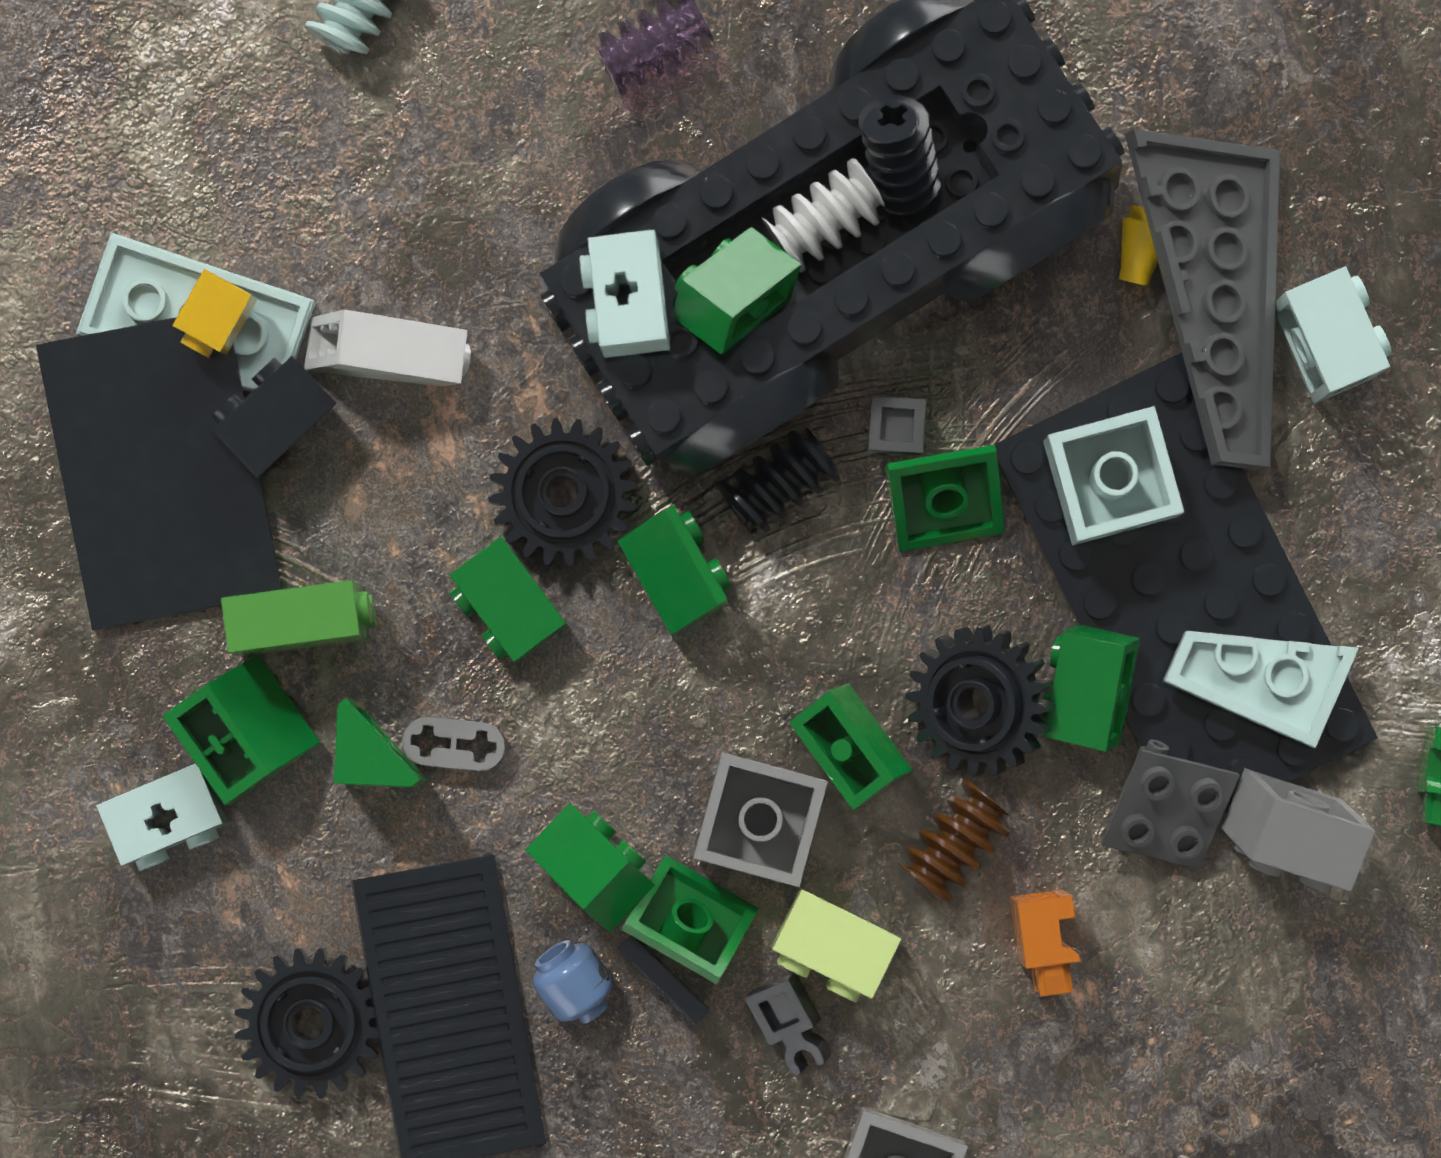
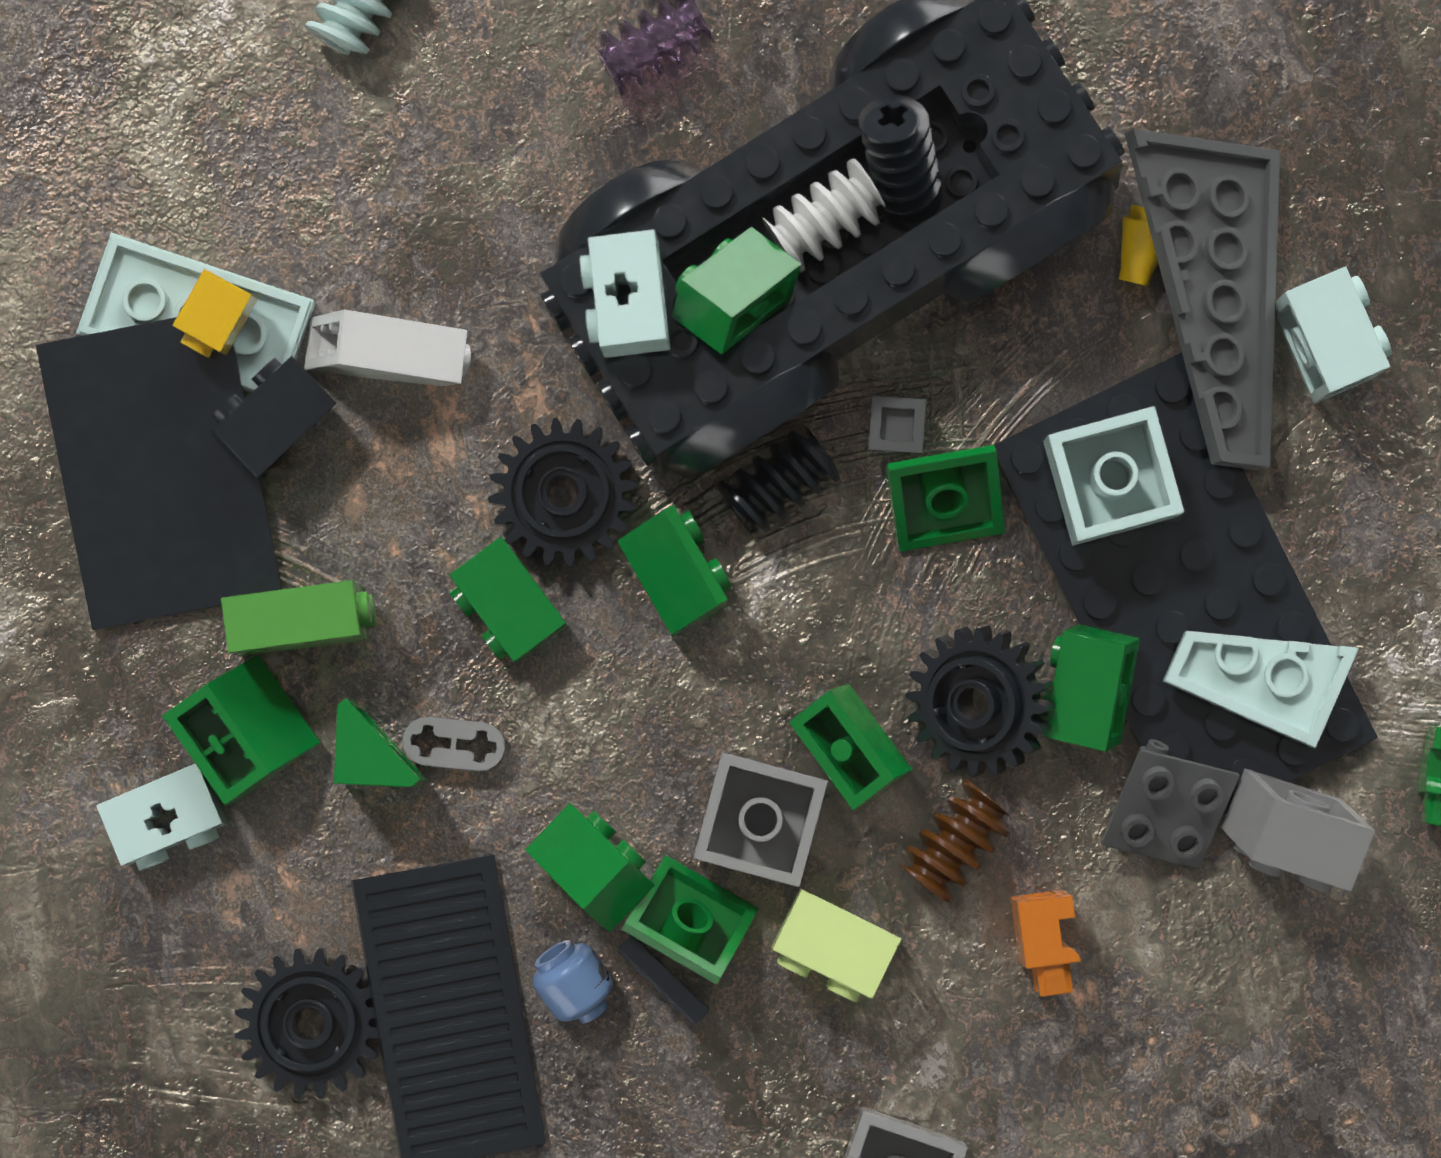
(788, 1015): black plate -> none

